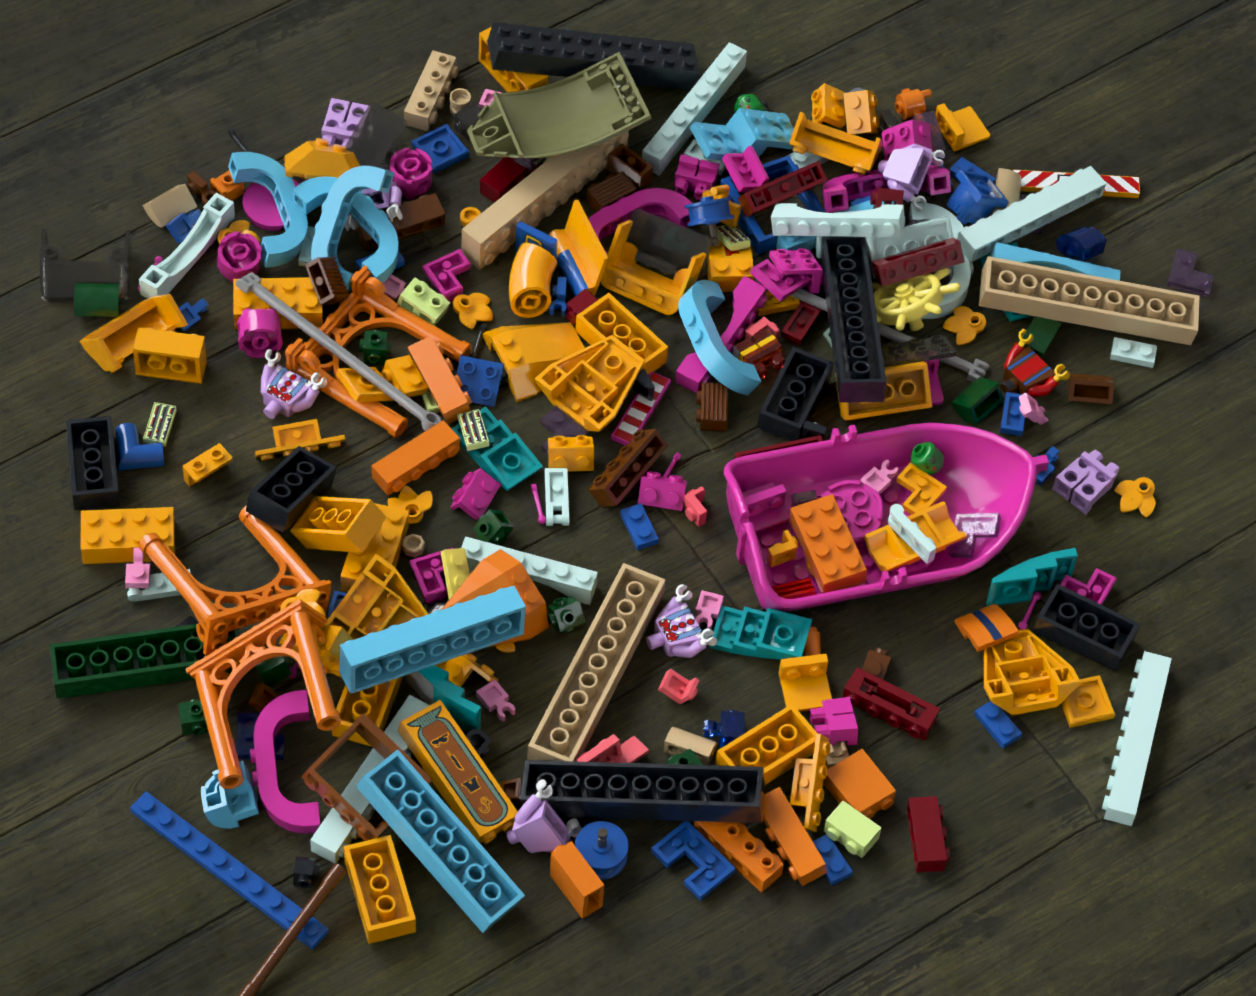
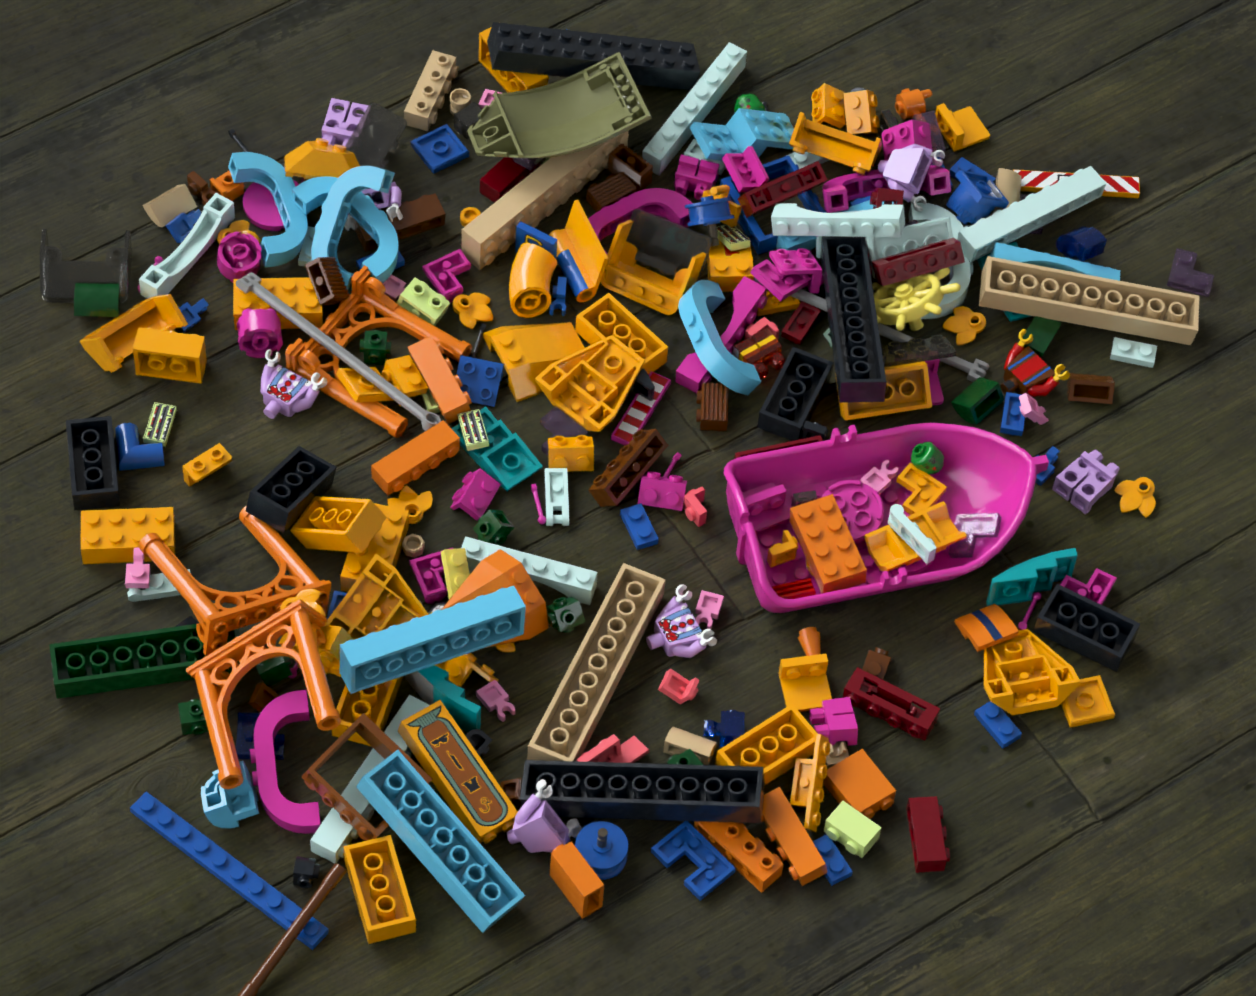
(302, 434): light orange bracket -> none
(411, 172): dark pink brick -> none
(578, 305): dark red brick -> none
(761, 633): teal slope -> none
(1137, 738): light aqua brick -> none

